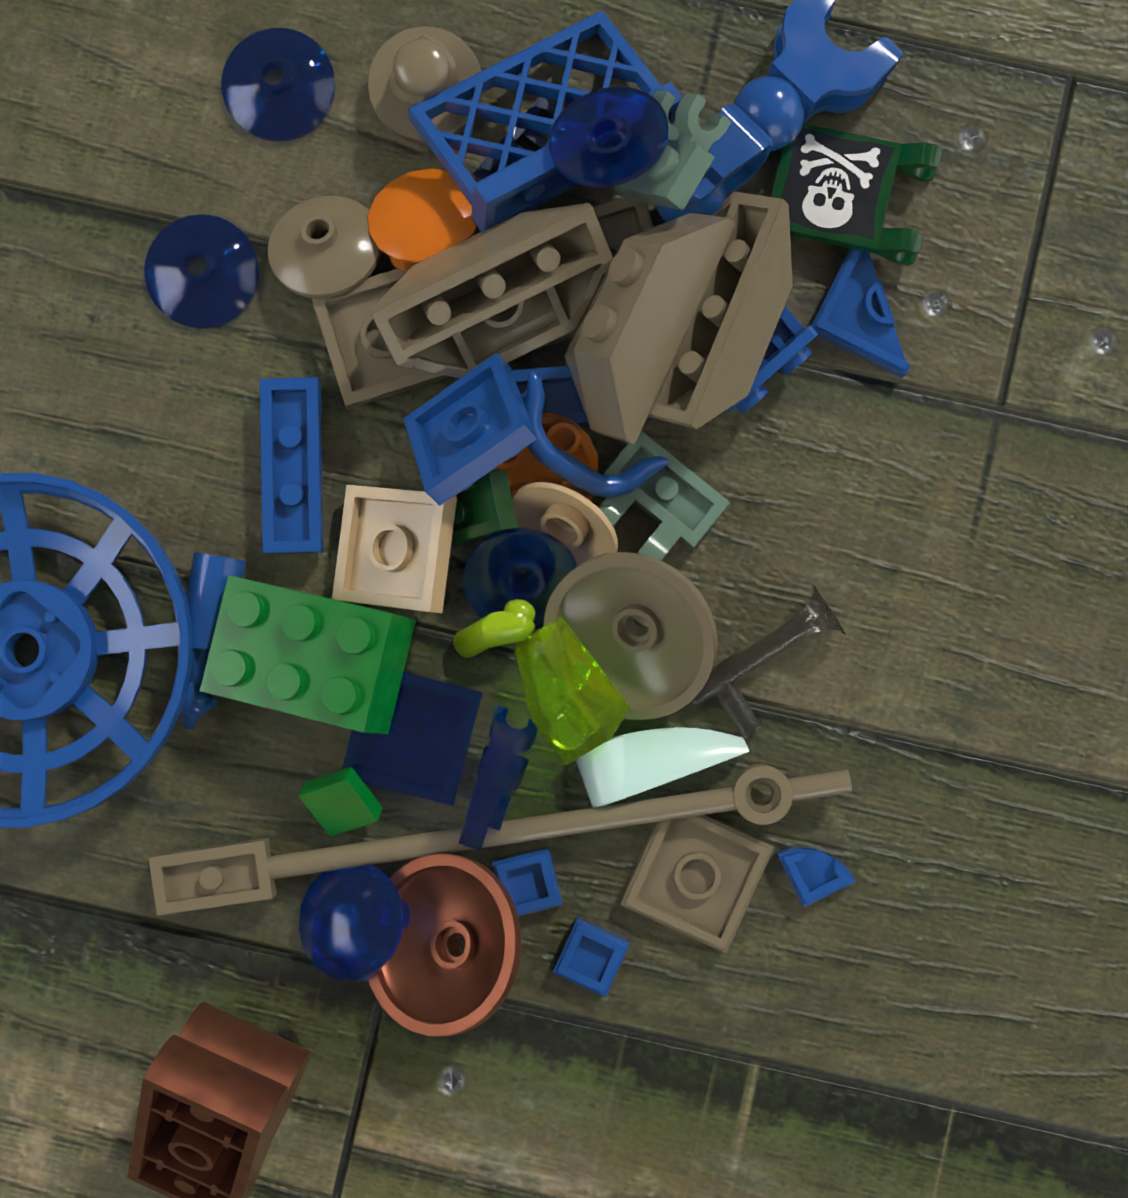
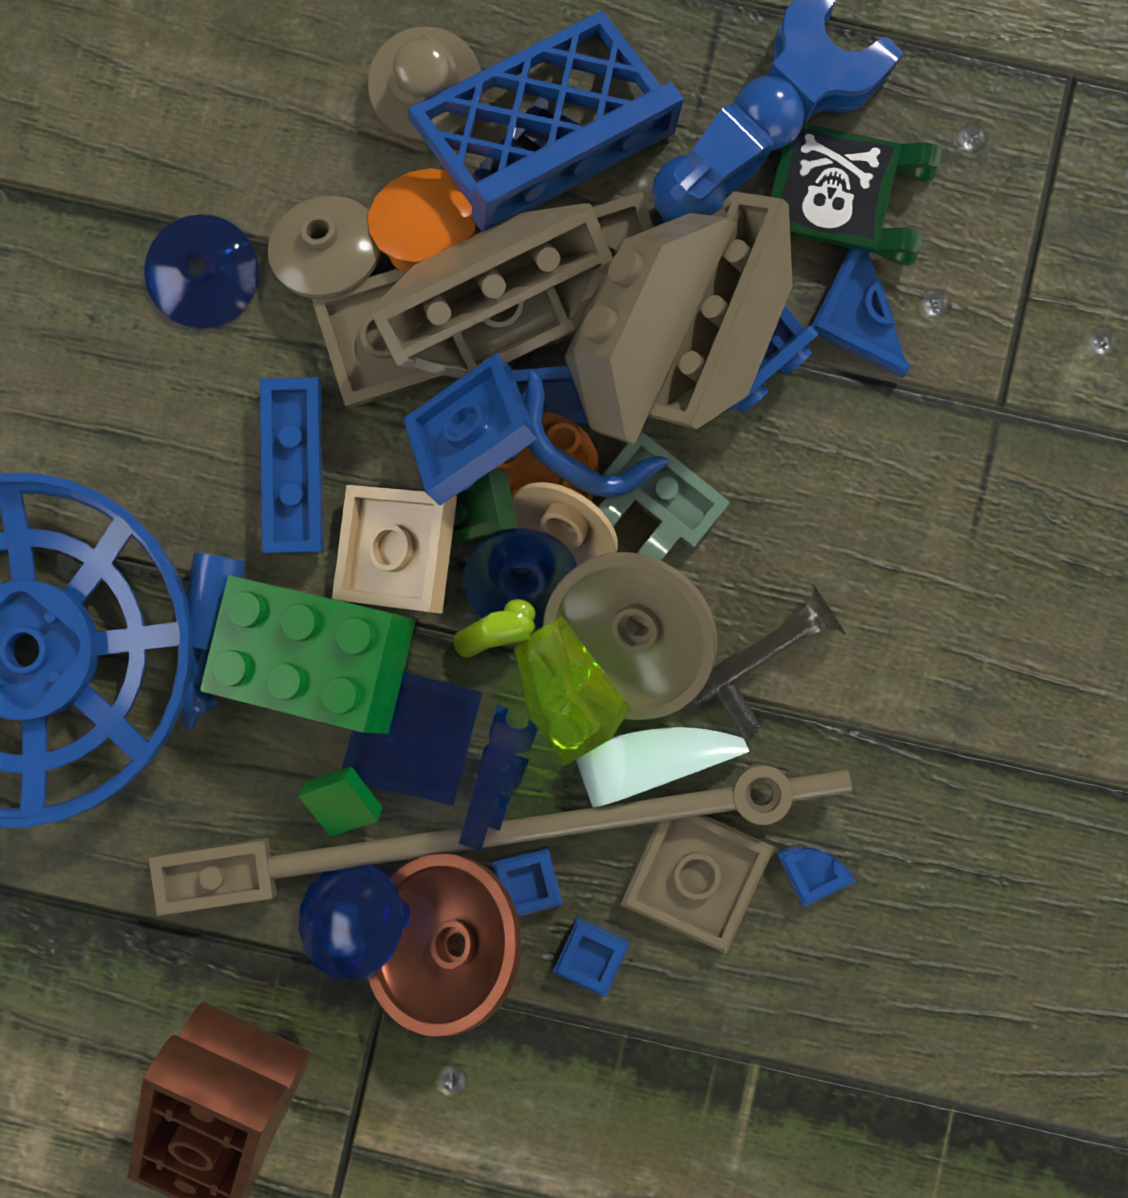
(282, 109): clear blue dish -> none
(609, 137): clear blue dish -> none
(685, 156): sand green plate -> none

